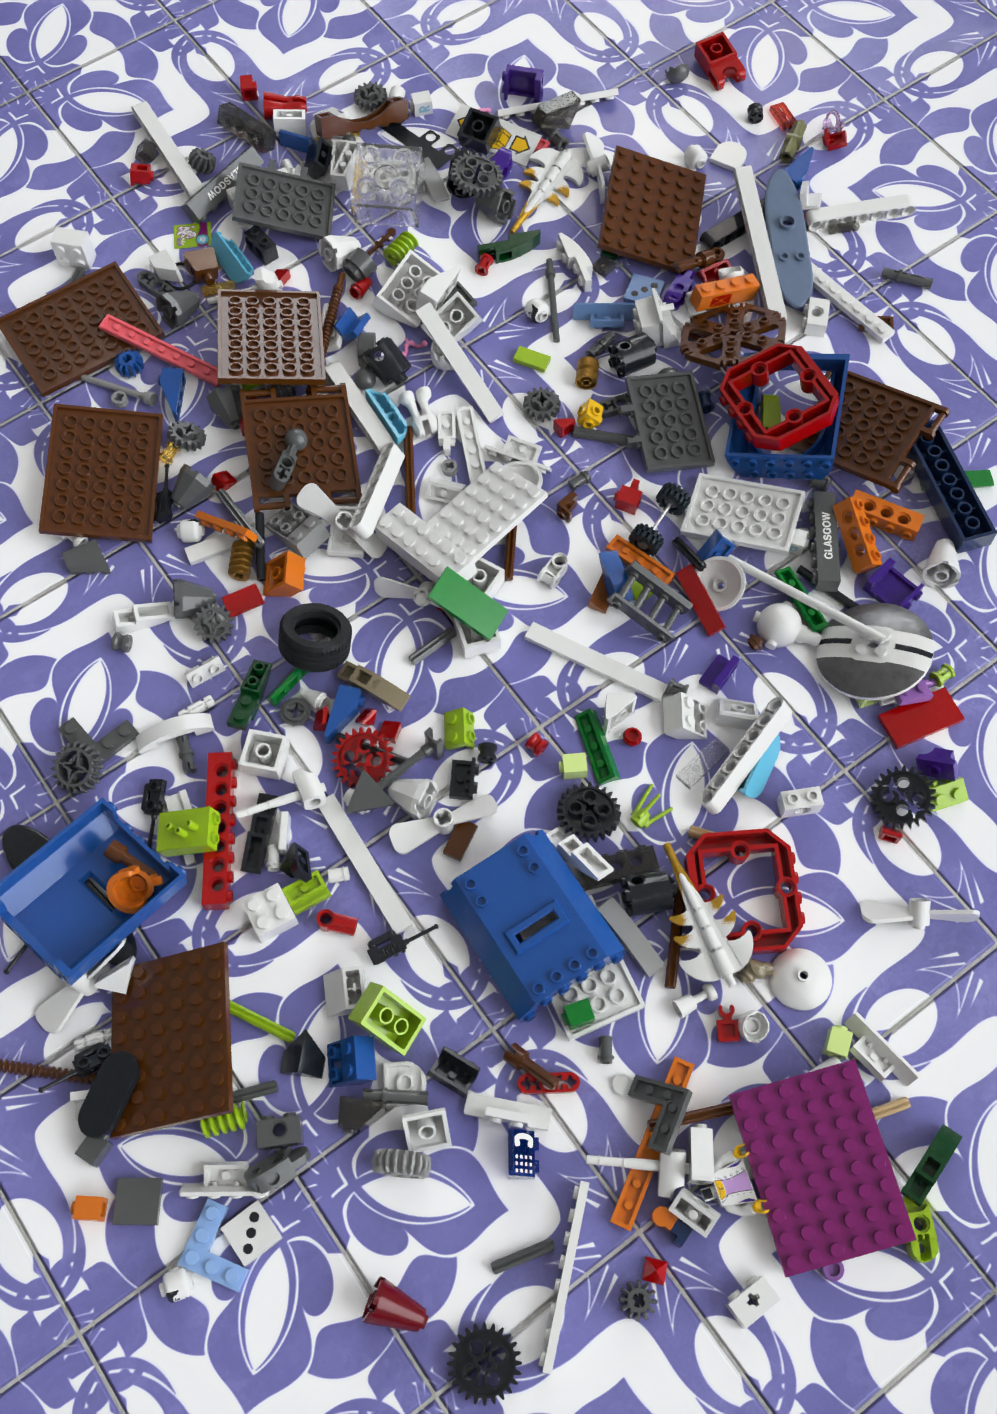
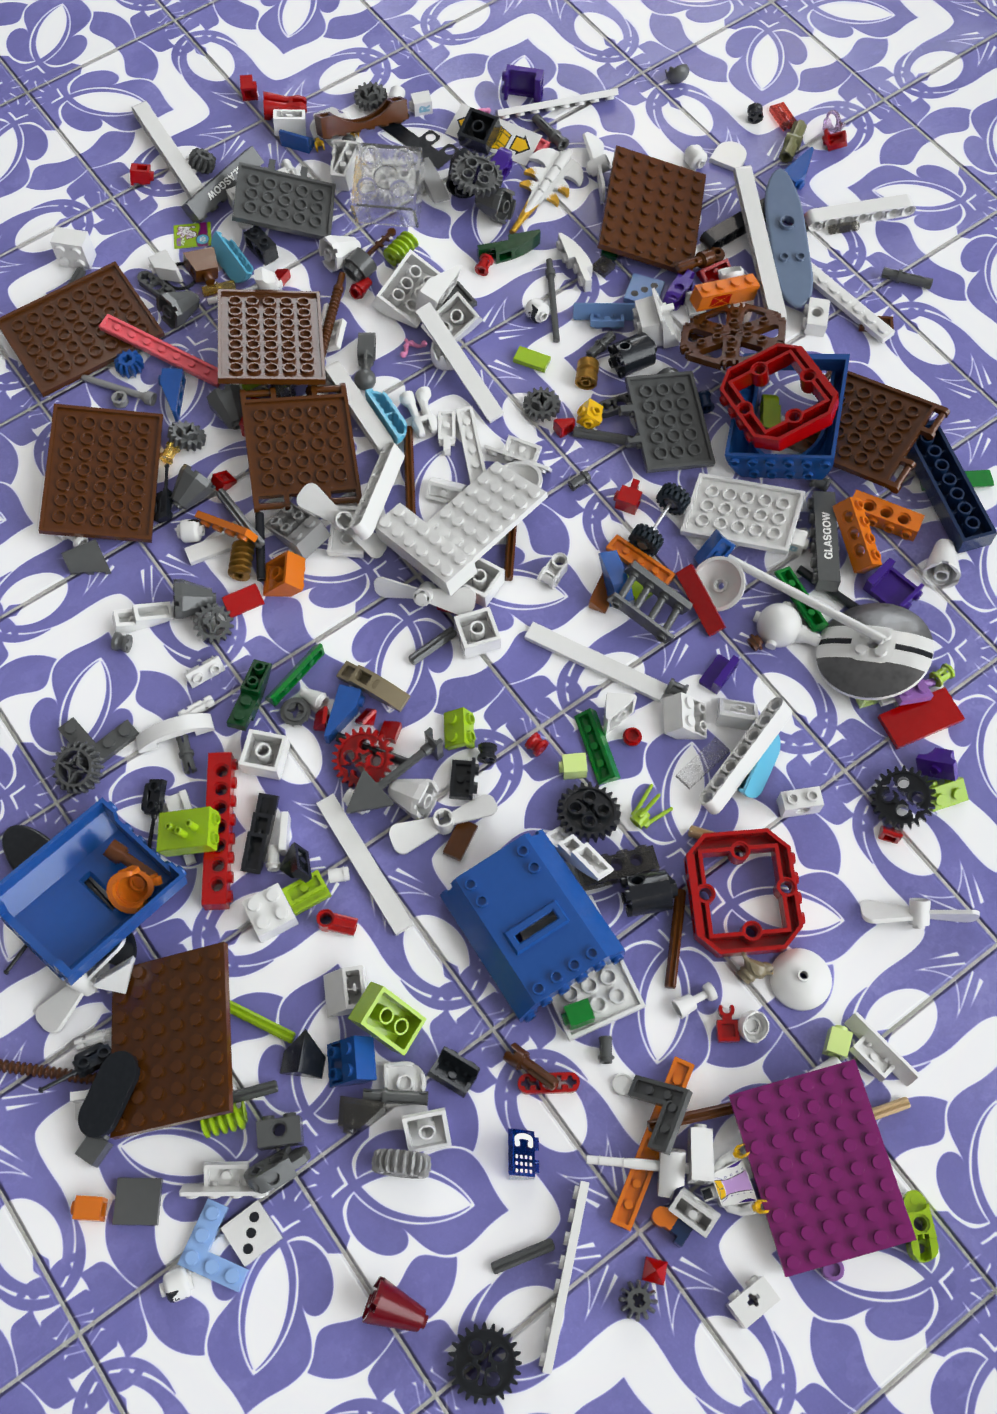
(145, 151): clear smoke plate -> none
(246, 127): clear smoke brick -> none
(295, 441): dark grey beam -> none
(309, 791): white piece -> none
(313, 655): black tyre -> none
(318, 158): black brick -> none
(351, 325): blue panel -> none
(392, 949): black piece -> none
(393, 365): black cylinder -> none
(450, 472): light grey bush -> none
(467, 604): tile -> none
(507, 1111): white bracket -> none
(557, 112): clear smoke slope -> none
(566, 505): reddish brown bracket -> none
(630, 937): light grey slope -> none
(690, 555): black axle -> none
(718, 955): white animal -> none
(719, 60): red brick -> none
(809, 200): white panel -> none
(931, 1165): dark green slope -> none

